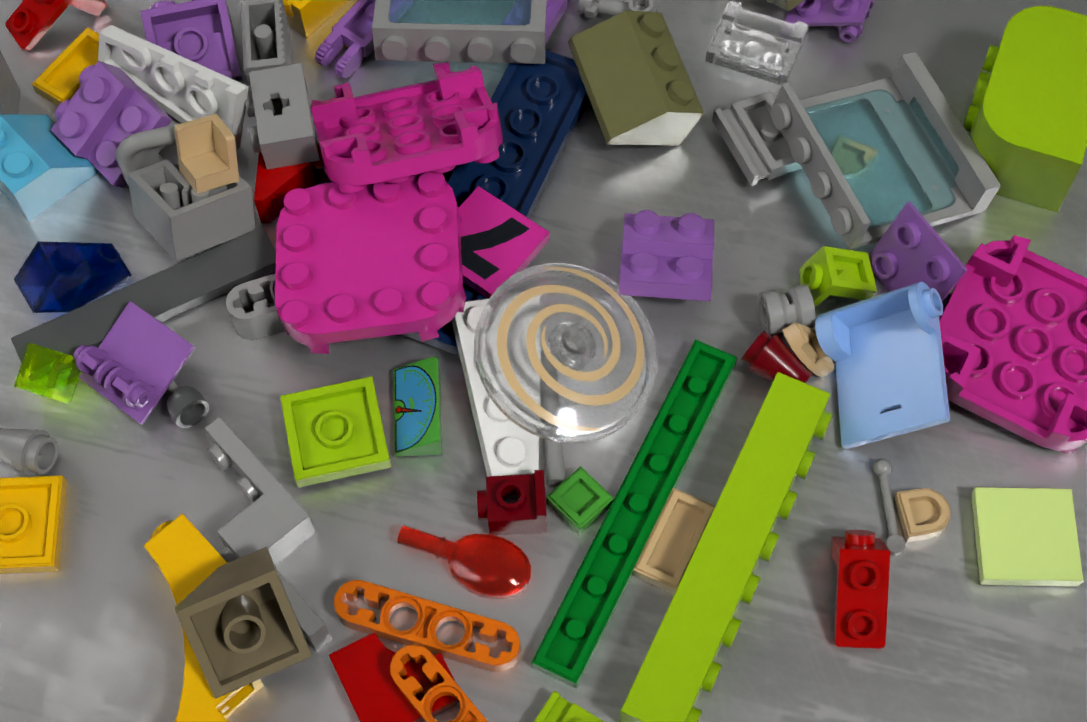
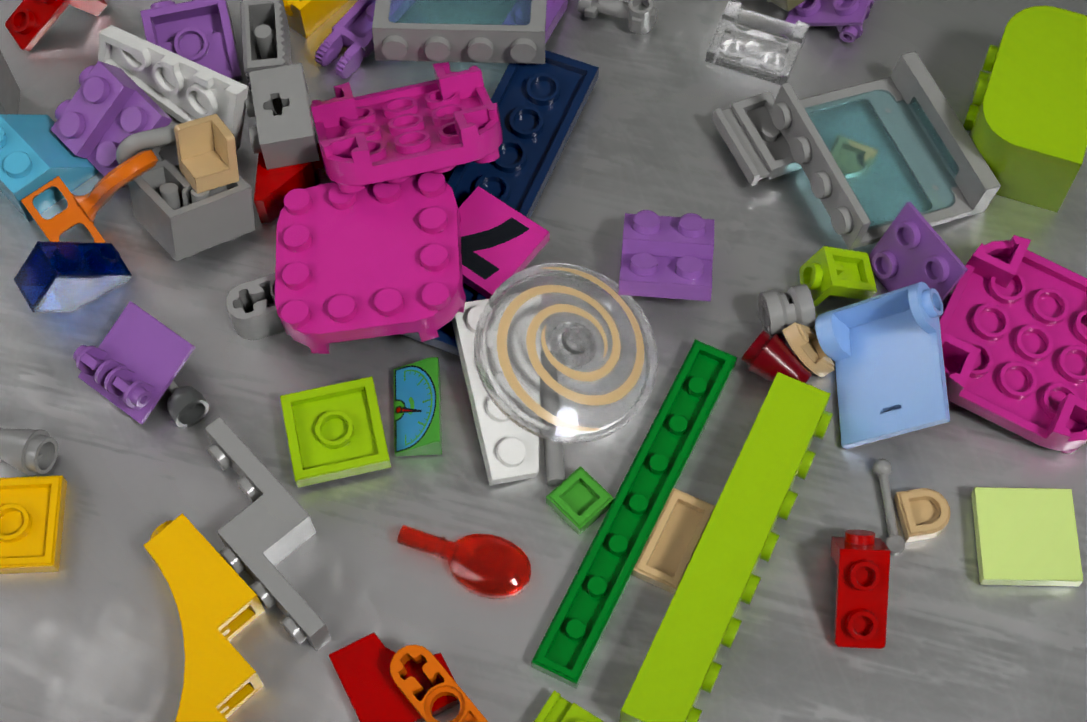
(48, 373): clear neon green slope -> none
(61, 77): yellow tile -> none
(83, 208): none -> orange piece
(160, 294): dark grey tile -> none
(242, 624): dark tan slope -> none
(424, 632): orange beam -> none
(521, 517): dark red brick -> none
(636, 80): olive slope -> none

